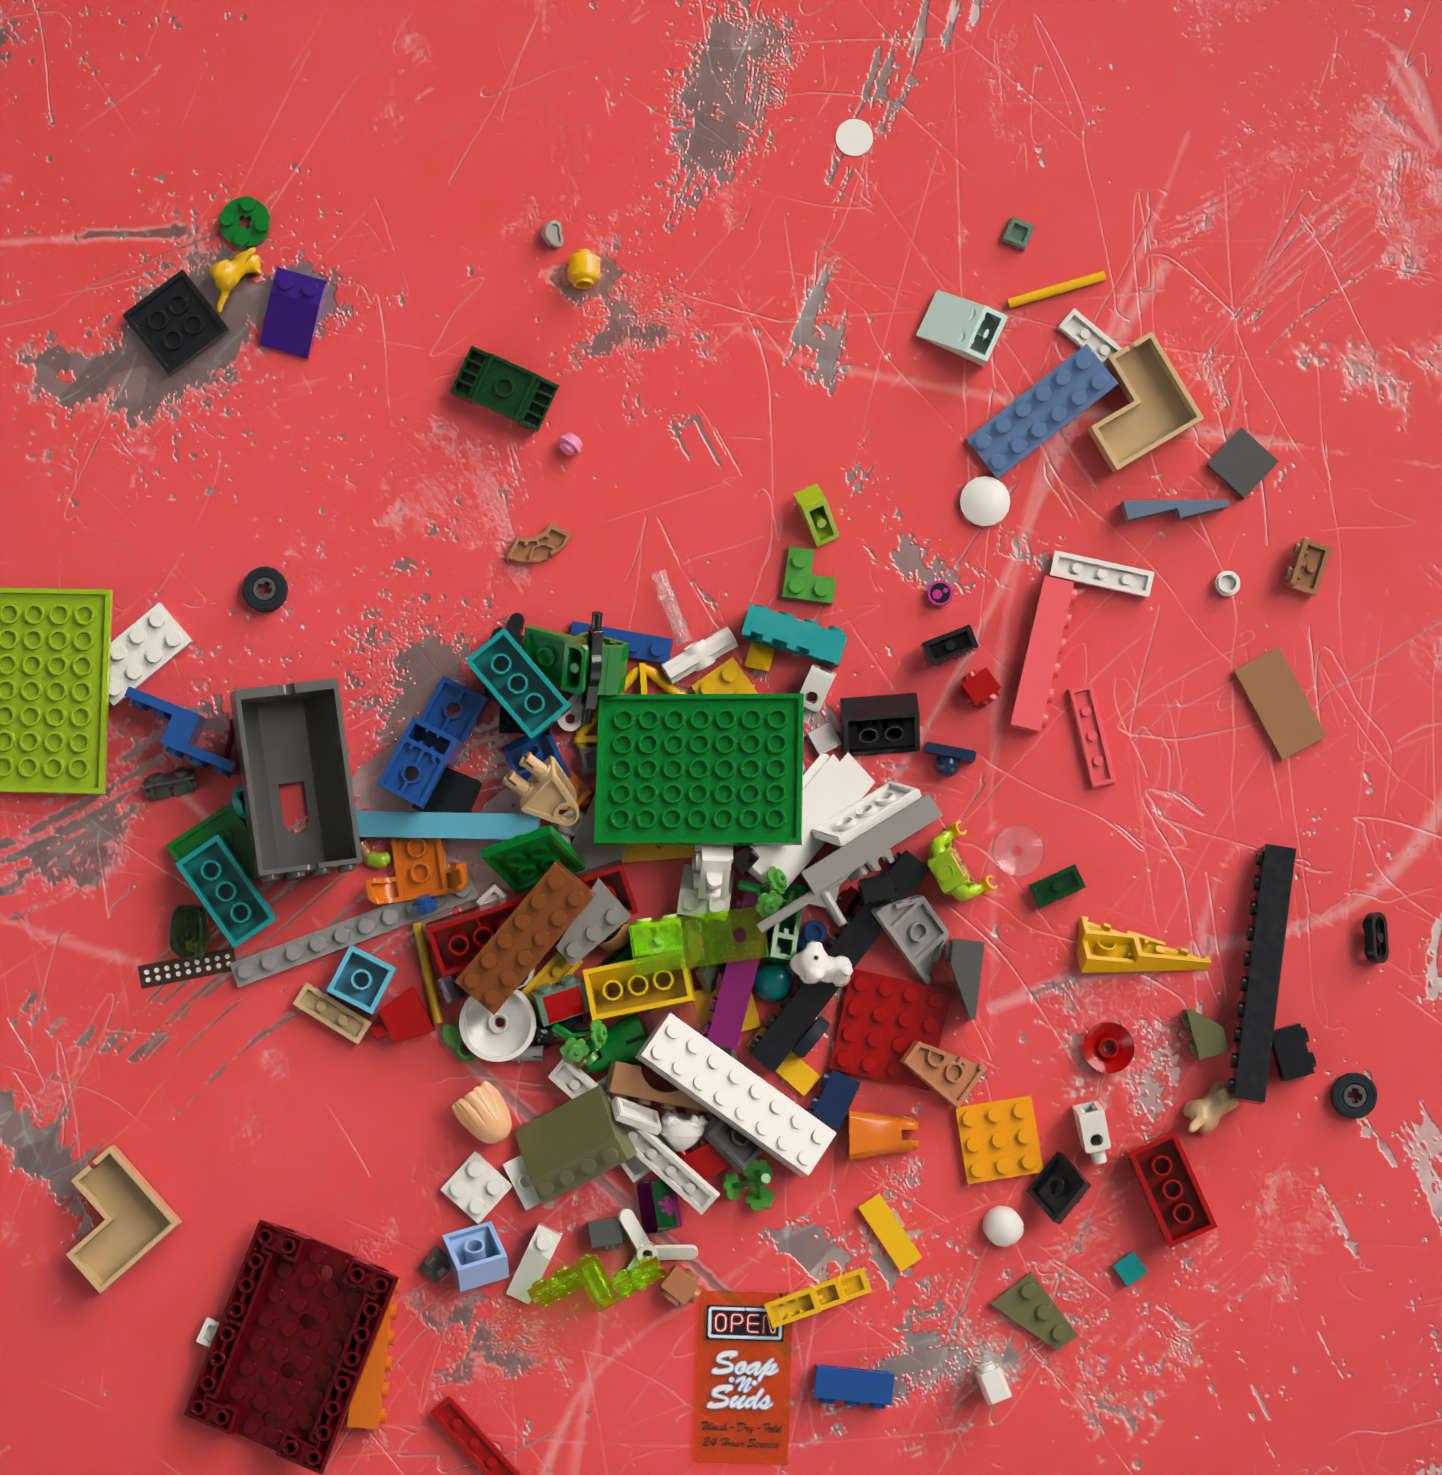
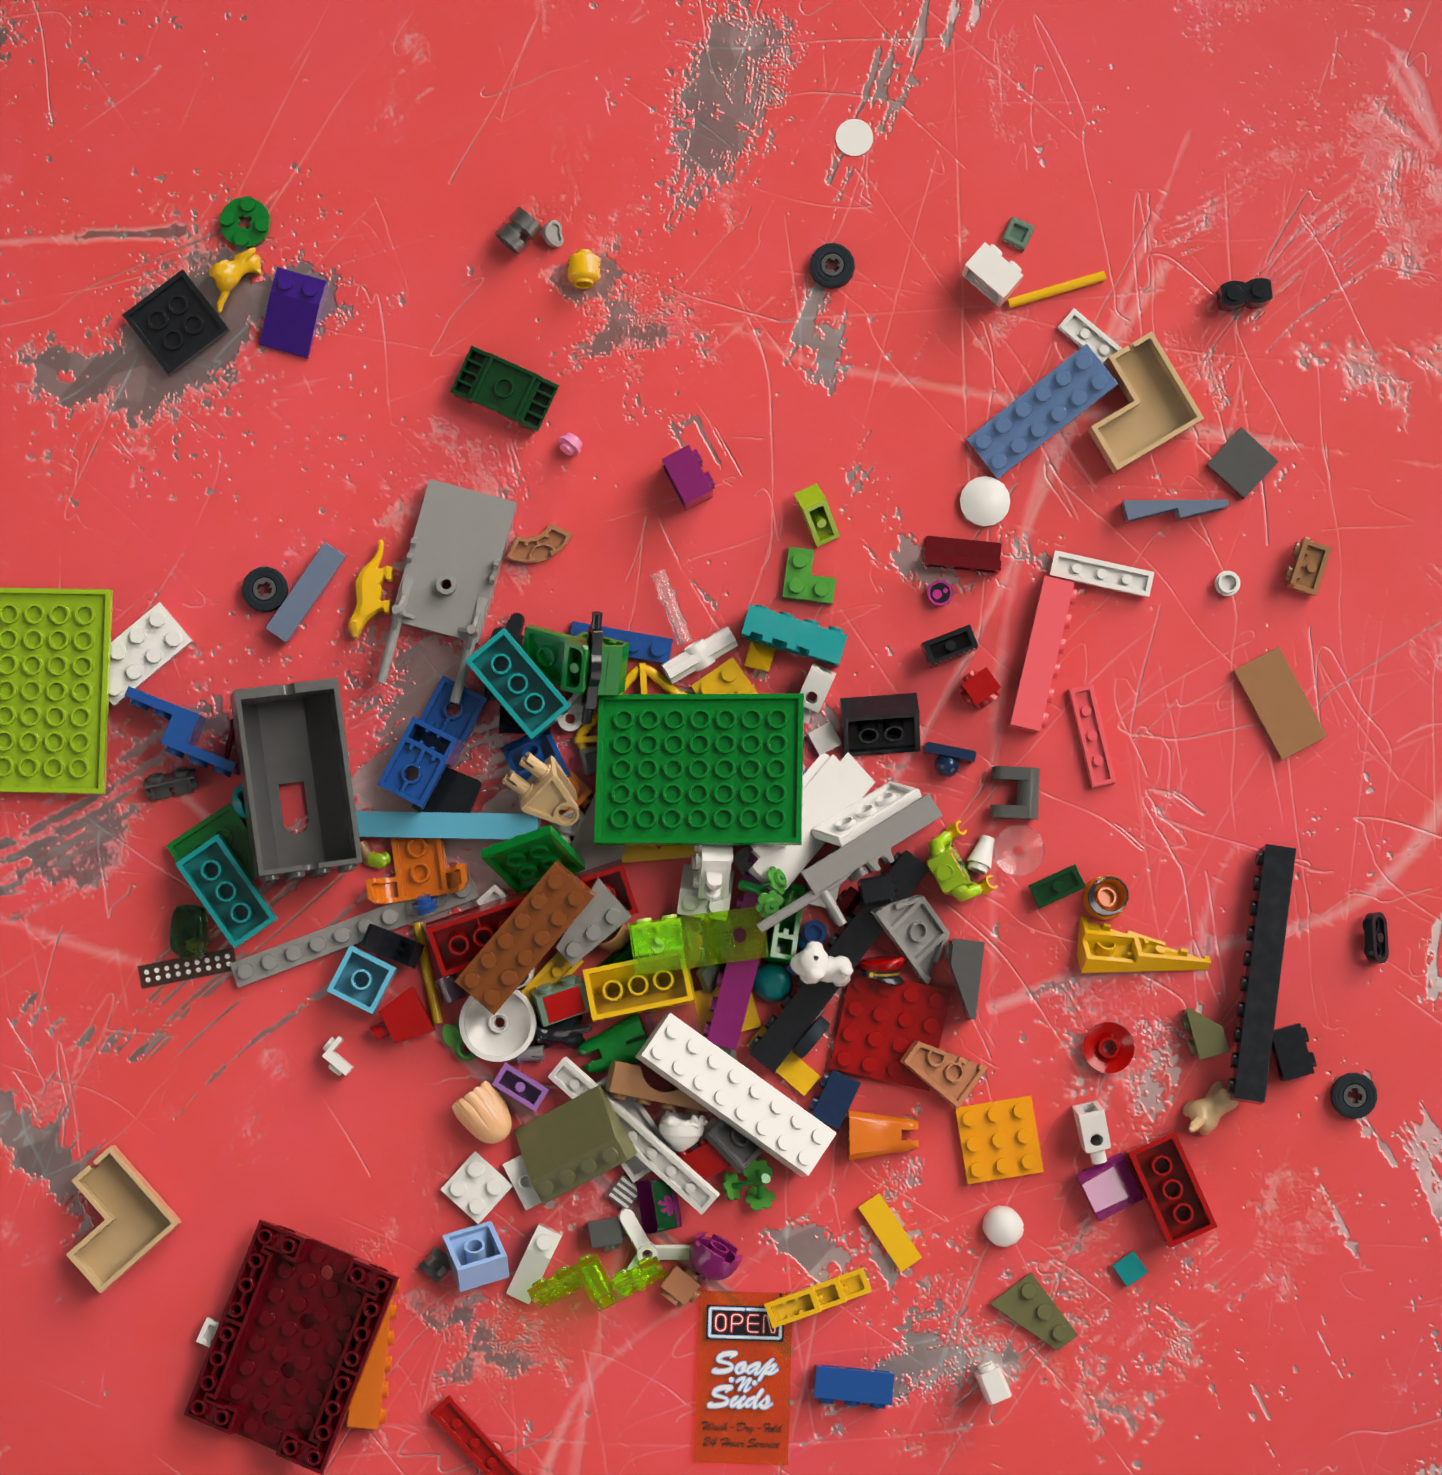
(306, 592): none -> sand blue slope
(332, 1013): tan plate -> none
(337, 1063): none -> white bracket
(369, 592): none -> yellow animal
(392, 945): none -> black bracket
(460, 541): none -> light grey piece
(518, 230): none -> flat silver wheel
(520, 1087): none -> medium lavender brick
(576, 1049): bright green plant -> none
(624, 1192): none -> tile
(636, 1115): white tile -> none
(687, 477): none -> magenta brick
(713, 1257): none -> magenta cylinder
(832, 279): none -> black bush
(883, 968): none -> piece
(962, 327): light aqua slope -> none
(962, 554): none -> dark red panel
(981, 856): none -> white cone
(992, 274): none -> white brick
(1026, 793): none -> dark grey connector
(1058, 1188): black tile -> none
(1105, 897): none -> orange piece
(1109, 1187): none -> magenta slope
(1252, 294): none -> black brick

